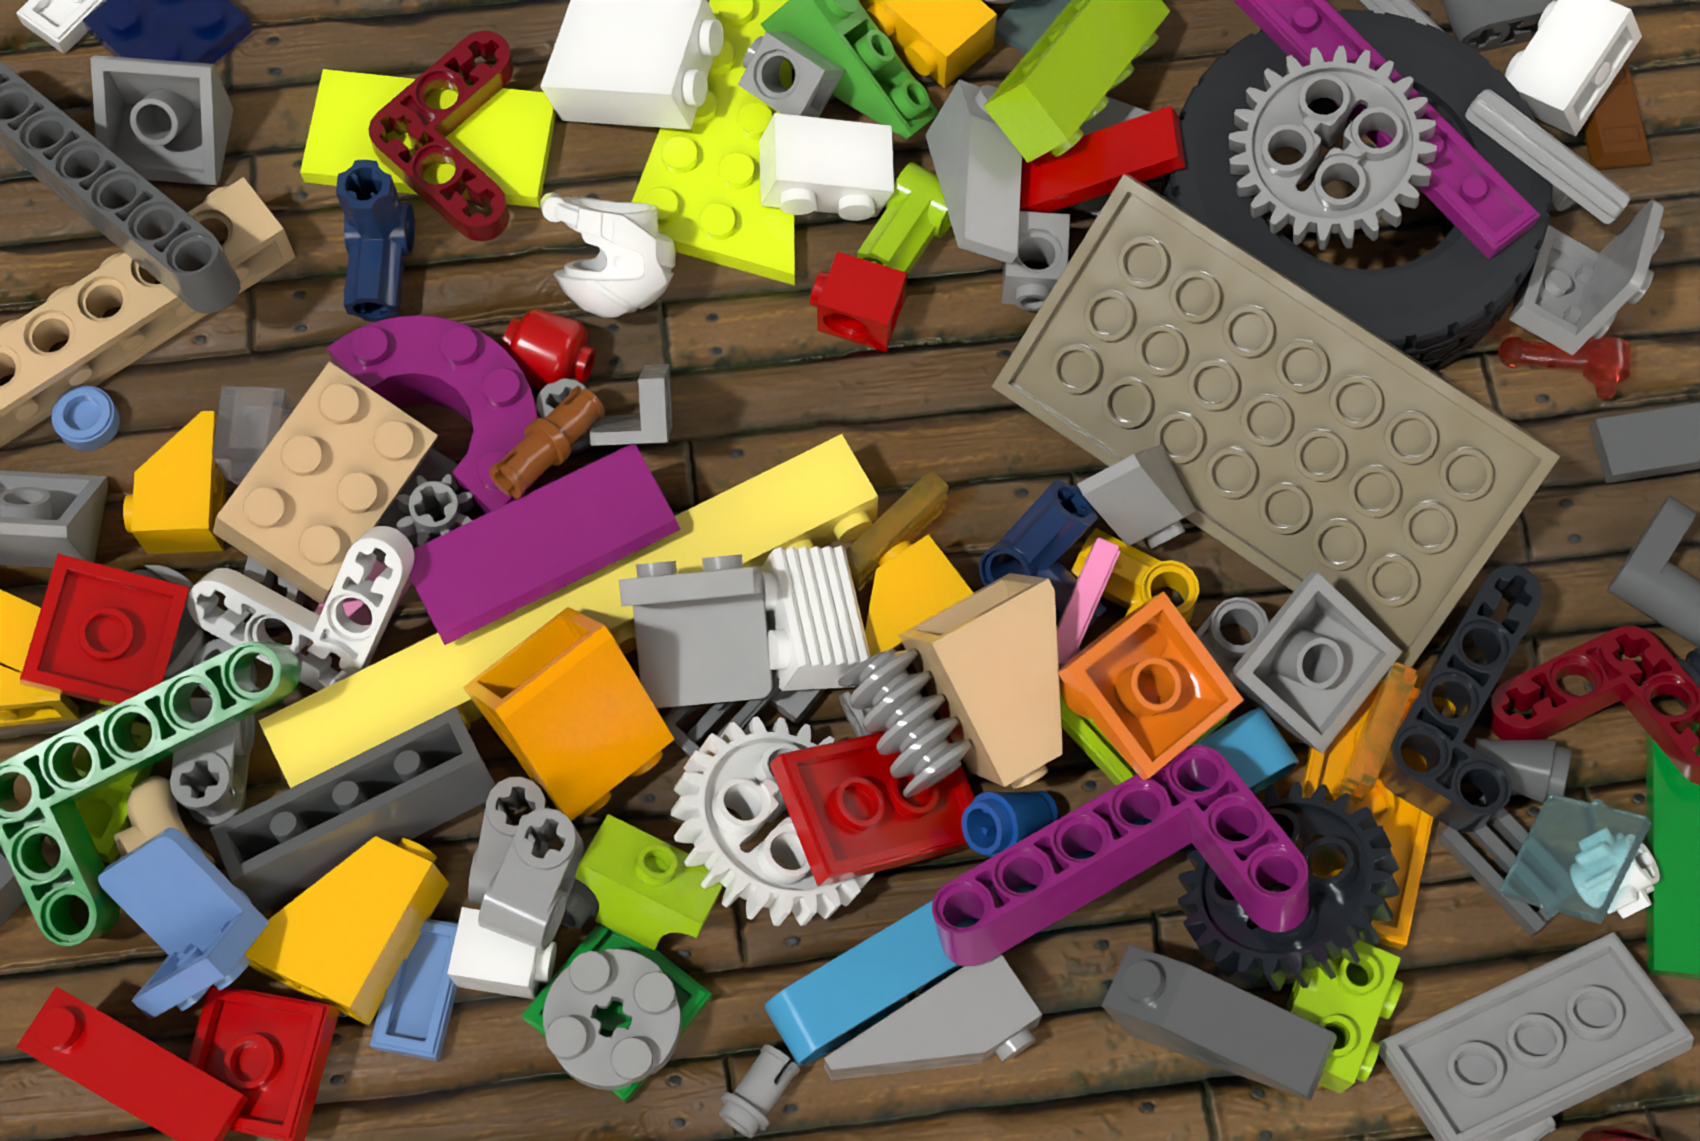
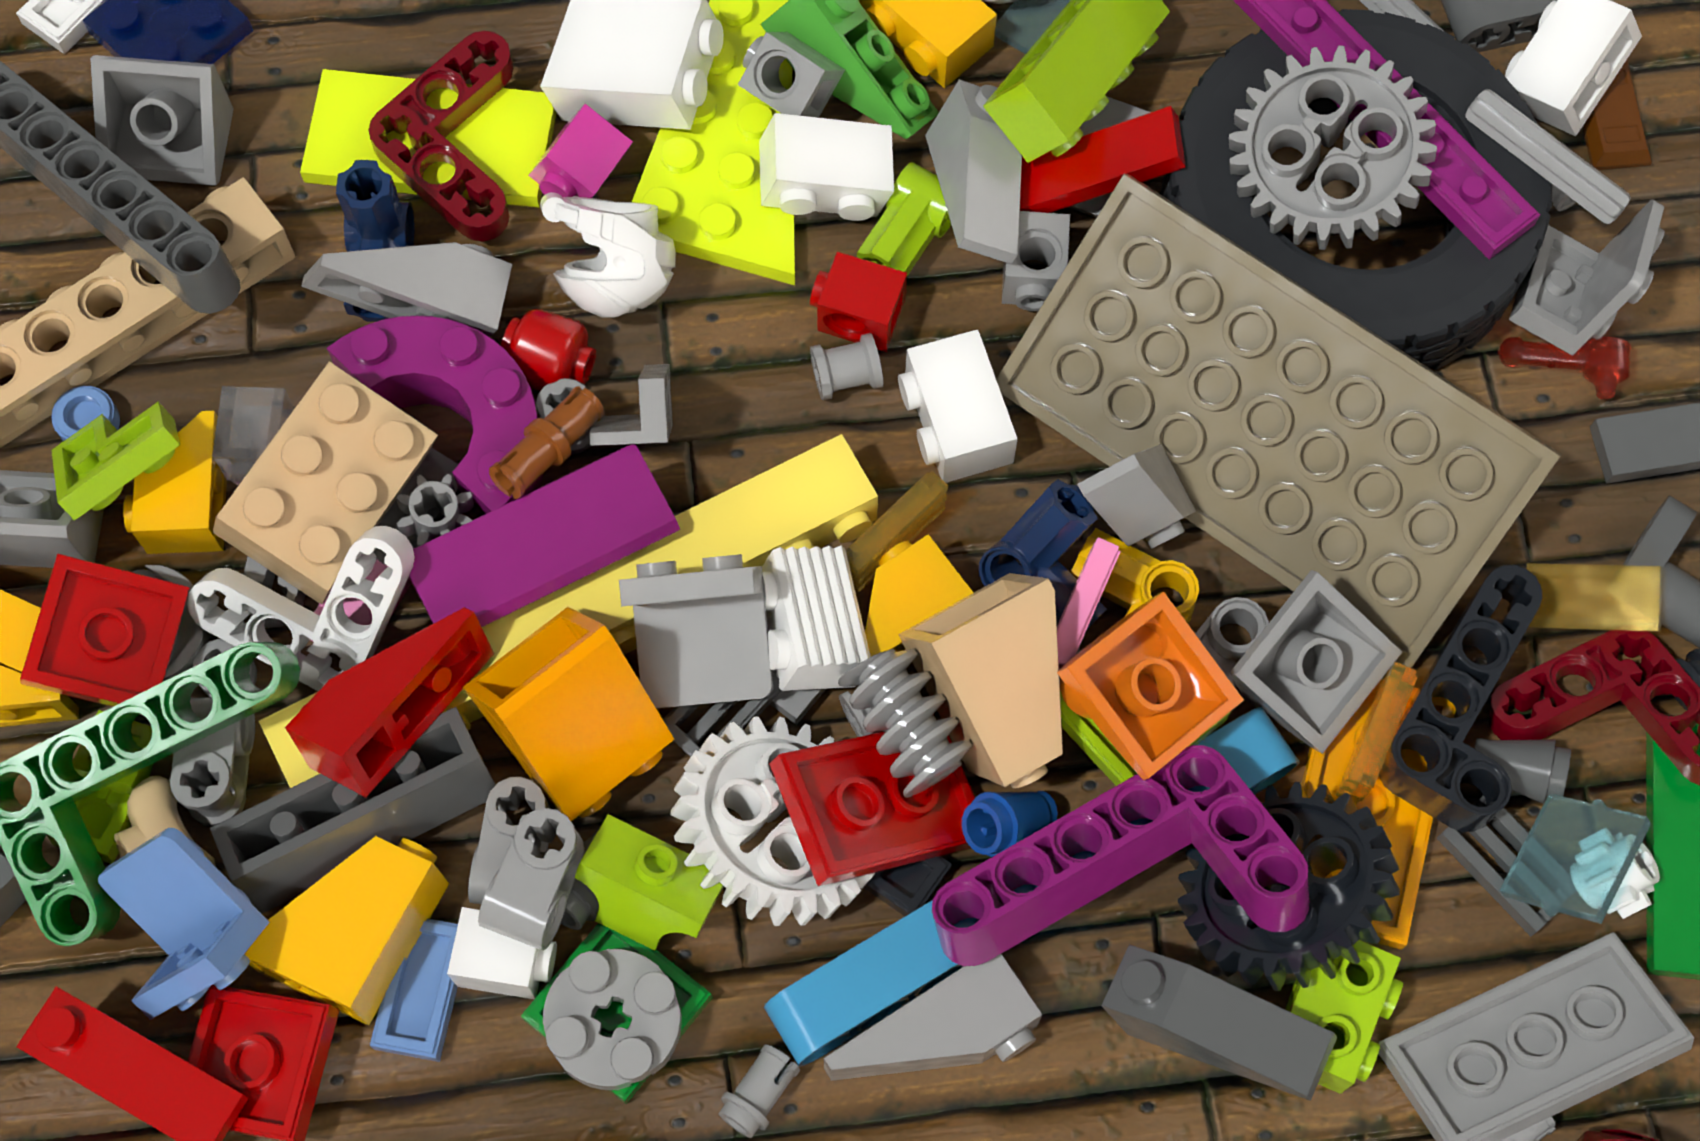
(101, 459): none -> lime plate
(383, 705): none -> red slope
(420, 280): none -> light grey slope
(580, 156): none -> dark pink brick
(846, 366): none -> light grey bush
(909, 885): none -> black tile
(958, 407): none -> white brick
(1599, 597): none -> clear yellow tile

